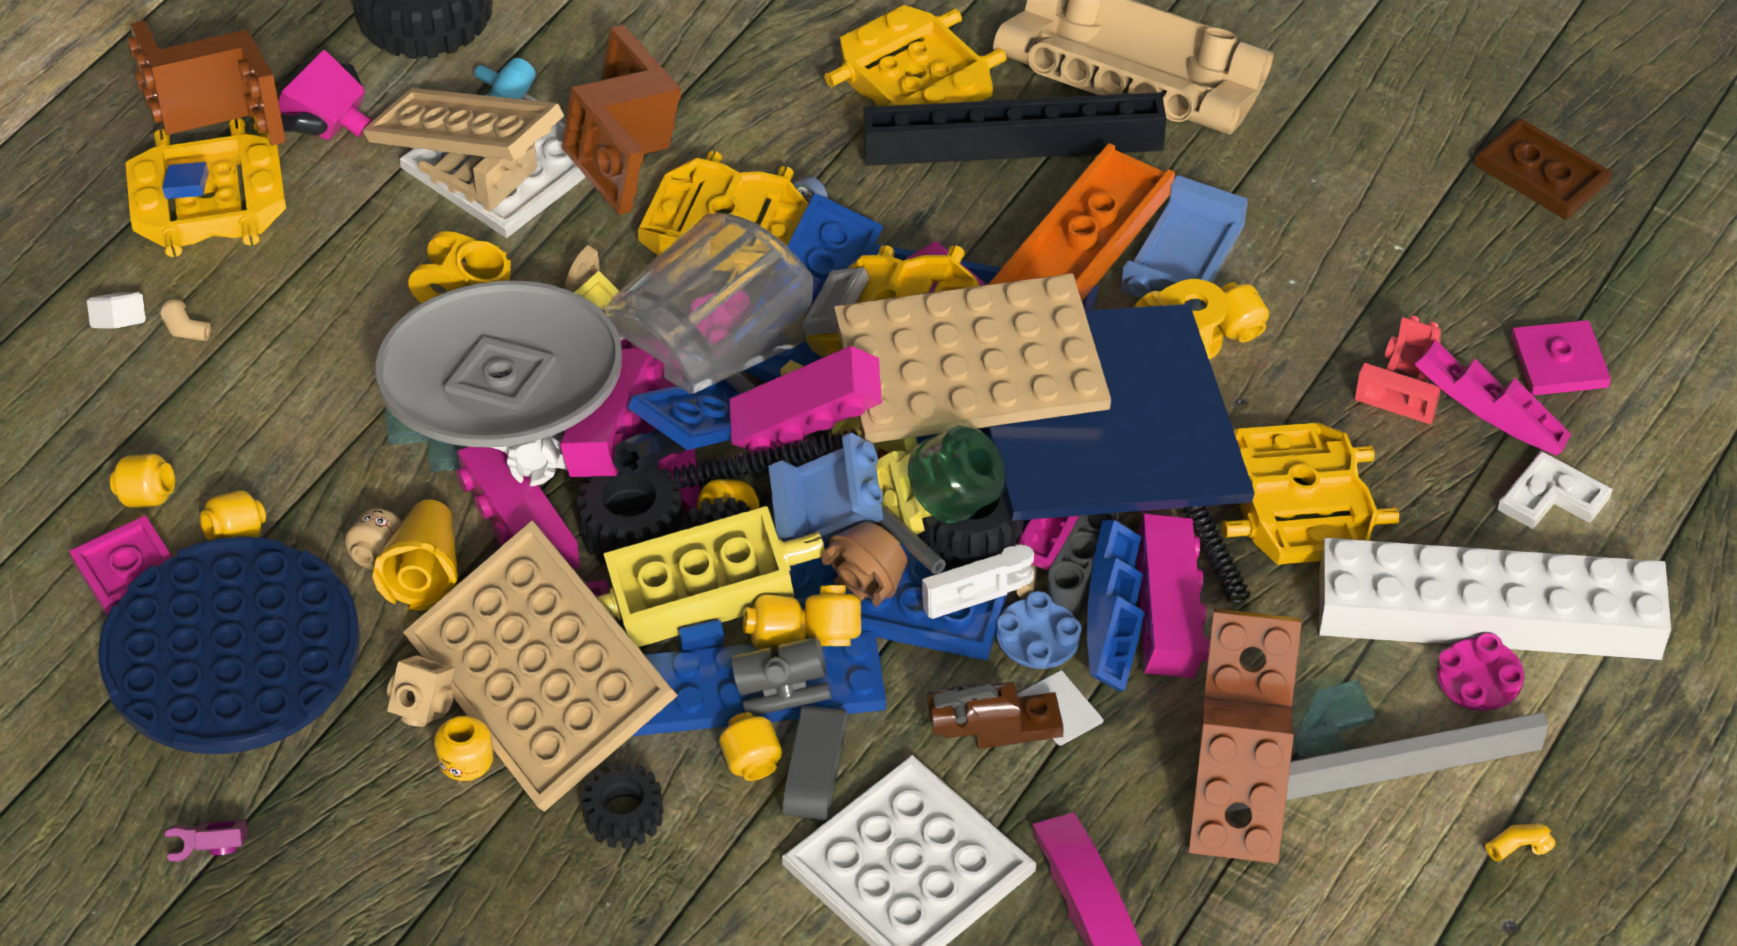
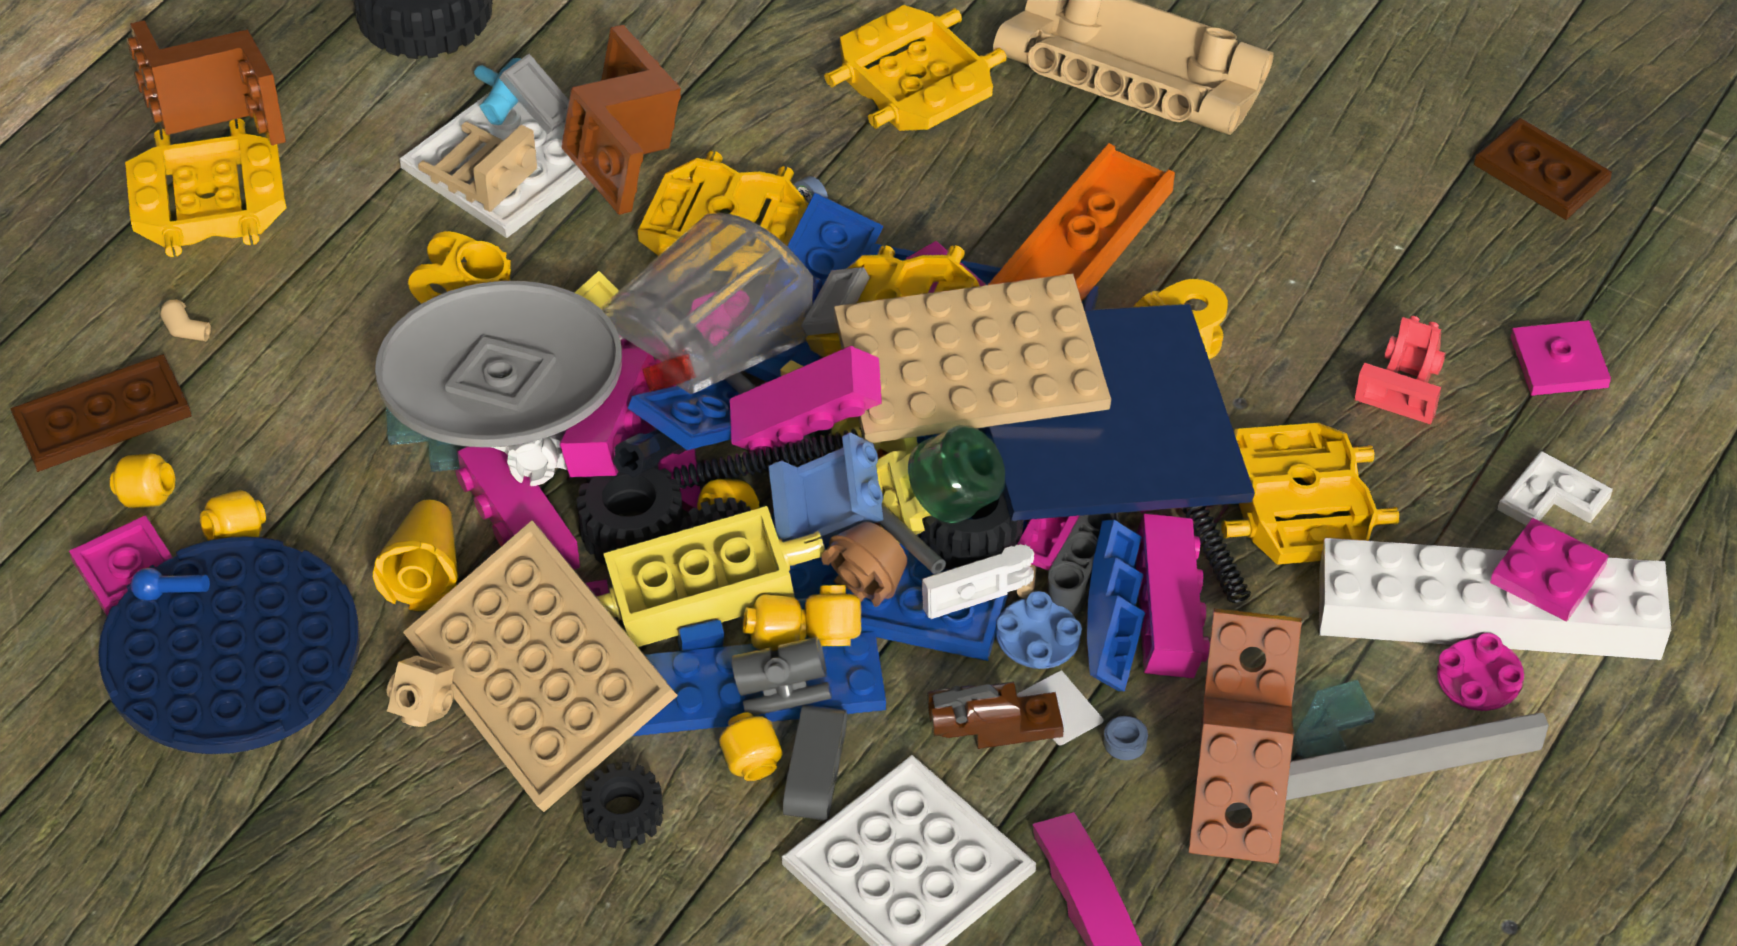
(100, 412): none -> reddish brown tile
(116, 310): white slope -> none
(151, 584): none -> blue bar
(185, 180): blue tile -> none
(217, 836): magenta plate -> none
(323, 100): dark pink torso -> none
(370, 535): tan head -> none
(463, 748): yellow head -> none
(464, 123): tan plate -> none
(536, 93): none -> light grey tile
(582, 269): tan tile -> none
(669, 373): none -> clear red piece
(1013, 128): black brick -> none
(1125, 738): none -> sand blue tile
(1187, 239): medium blue panel -> none
(1245, 312): yellow head -> none
(1506, 407): dark pink slope -> none
(1520, 835): yellow arm -> none
(1549, 569): none -> dark pink plate

